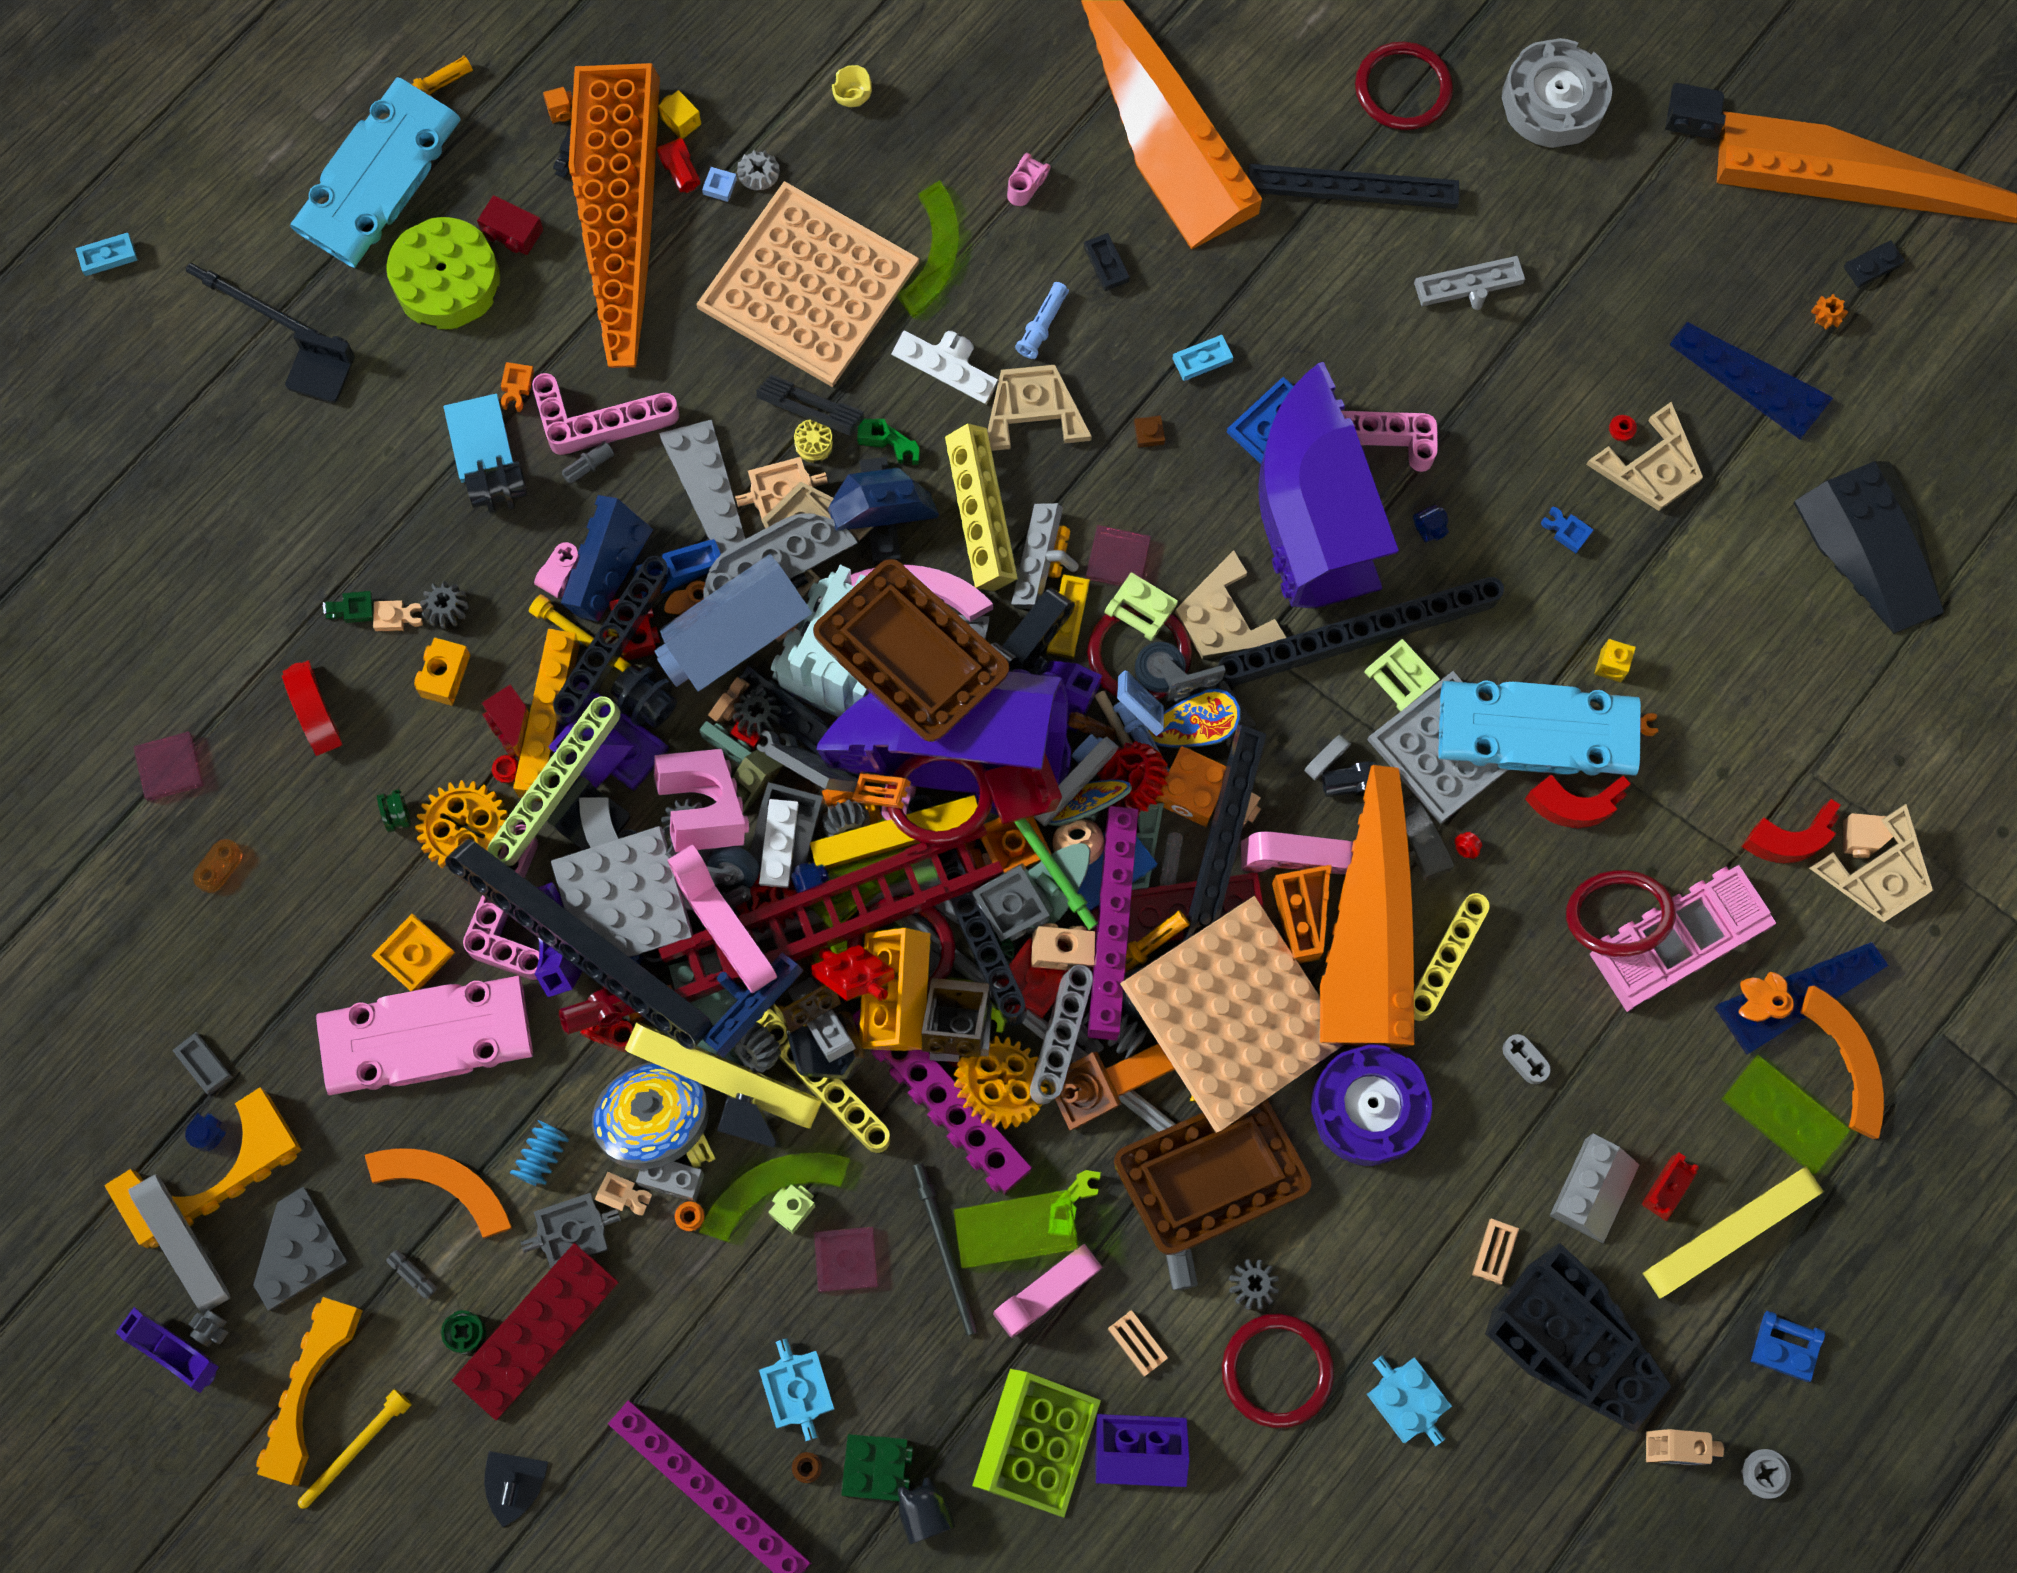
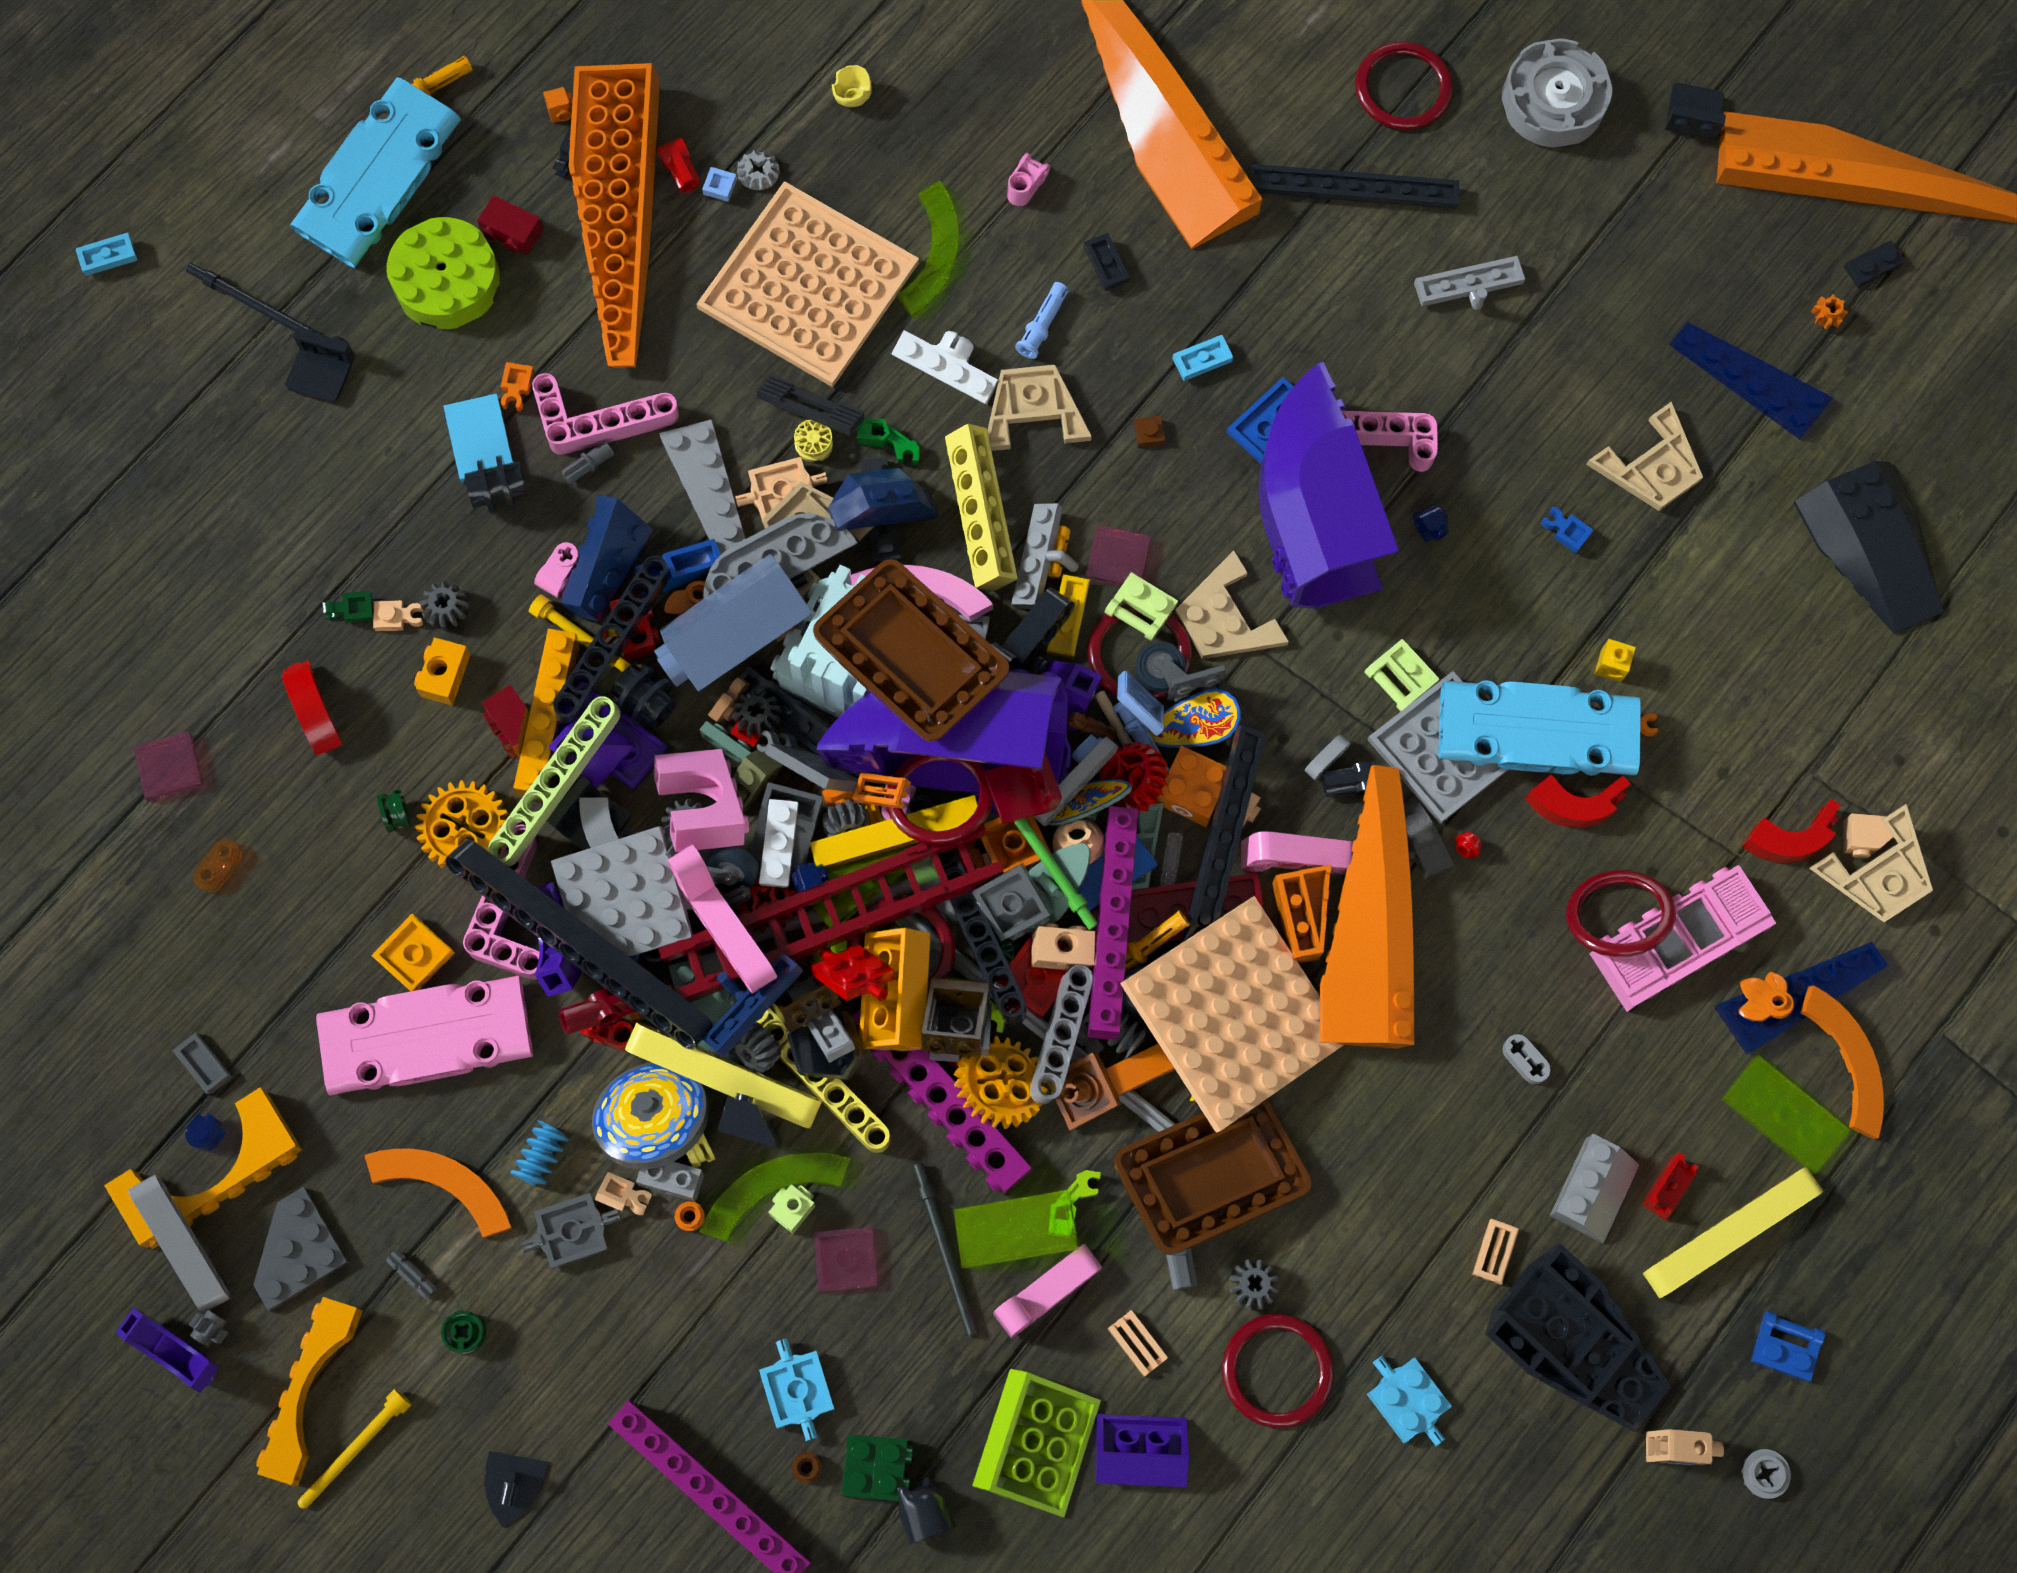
(505, 769): red plate -> none
(535, 1331): dark red plate -> none
(679, 114): yellow brick -> none
(1366, 1133): dark purple piece -> none
(1369, 623): black beam -> none
(1454, 945): light yellow beam -> none
(1620, 434): red plate -> none

